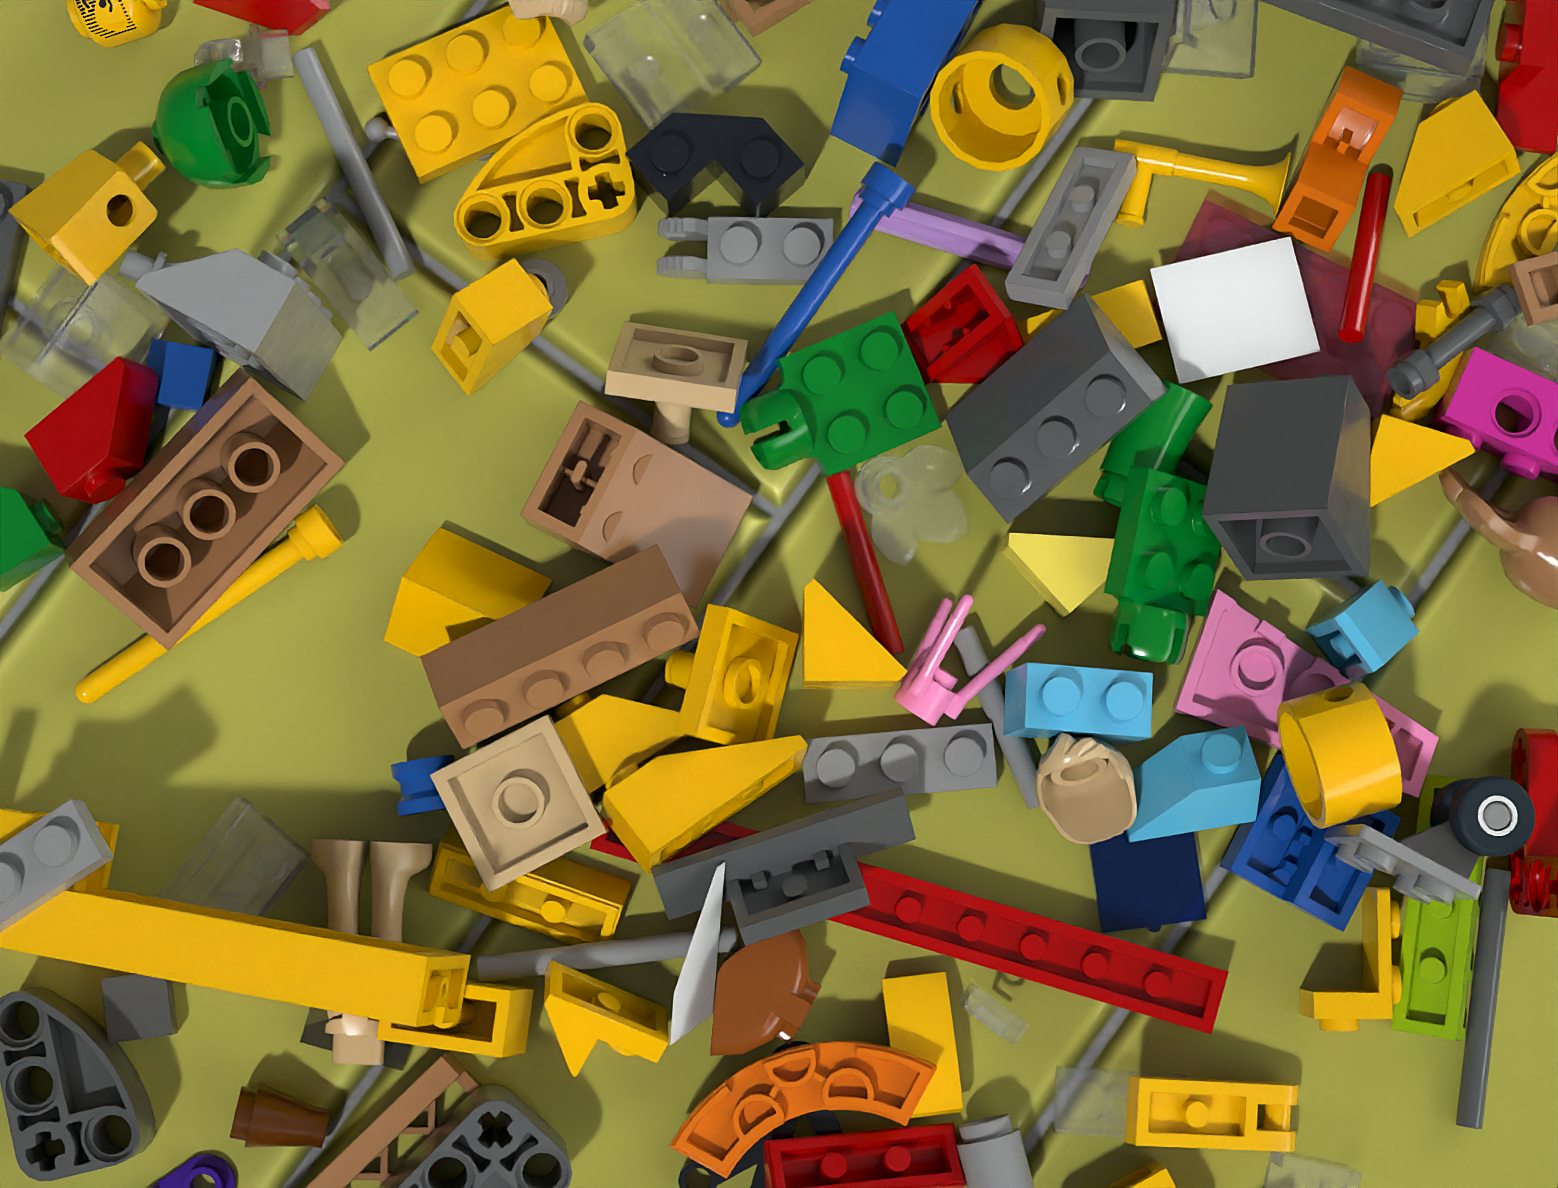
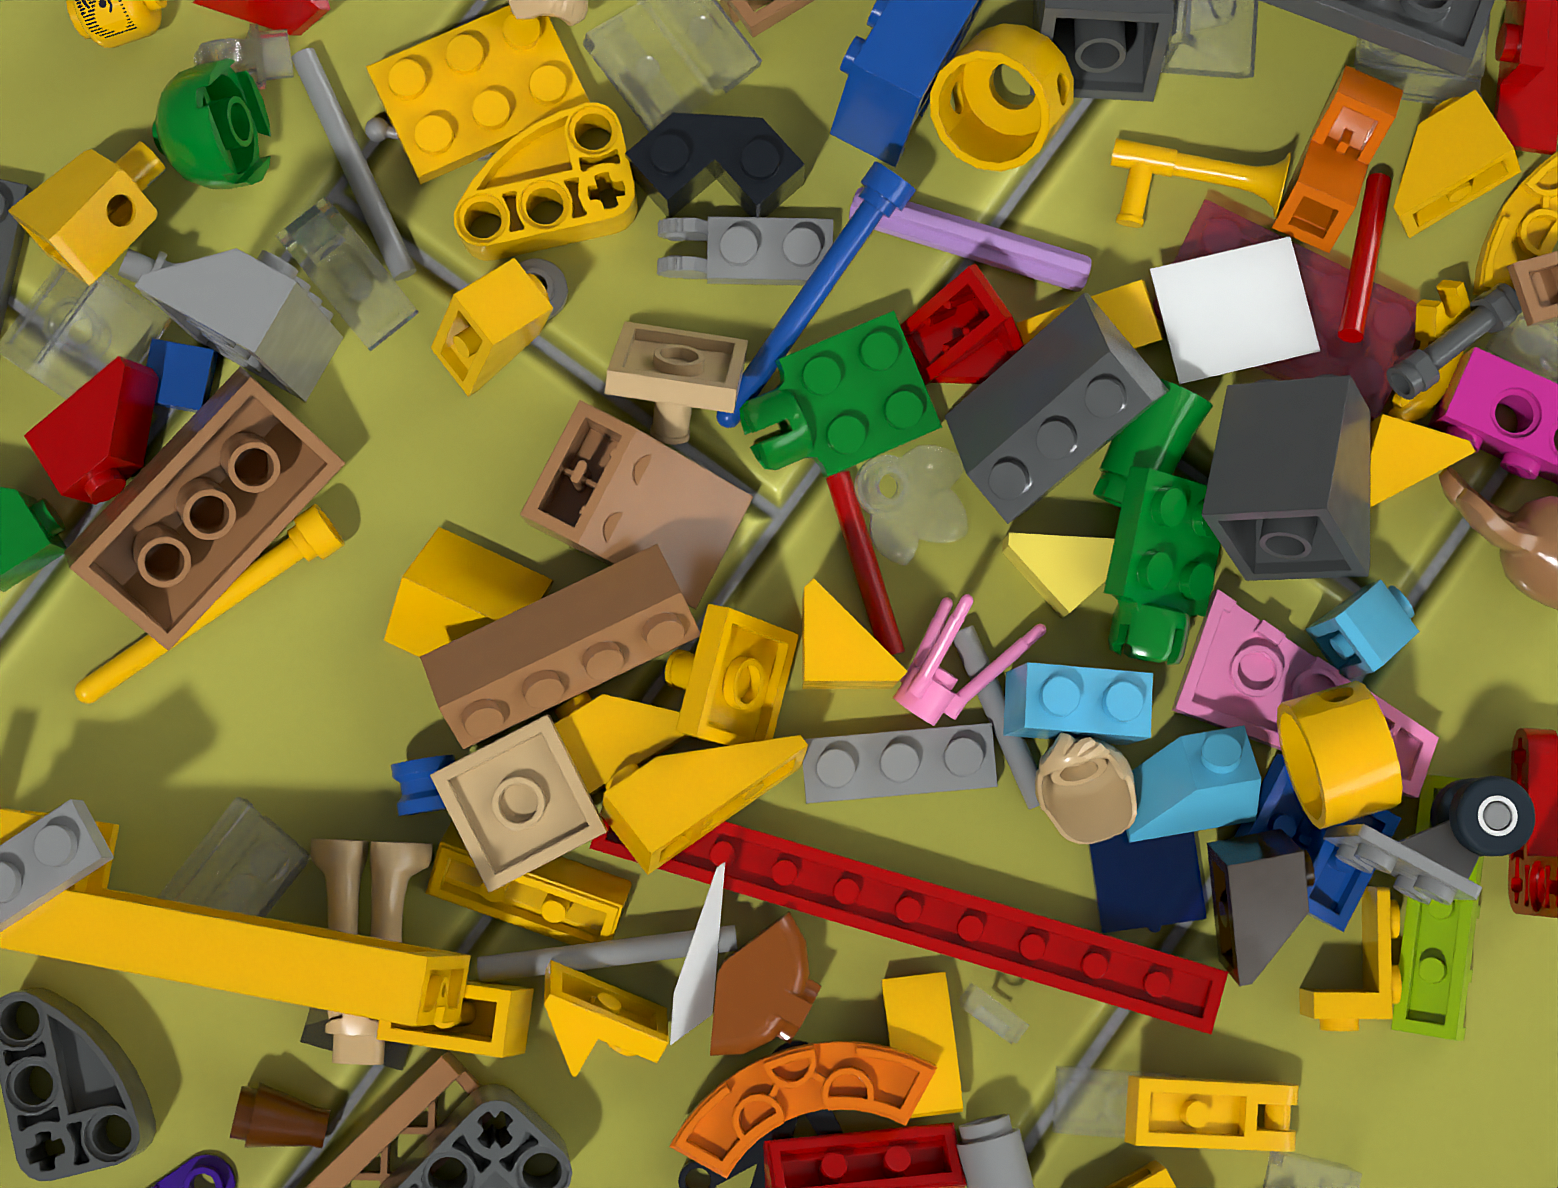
(138, 1007): dark grey tile -> none
(792, 870): dark grey bracket -> none
(1071, 227): light grey plate -> none
(1257, 898): none -> dark brown slope
(1483, 998): dark grey bar -> none

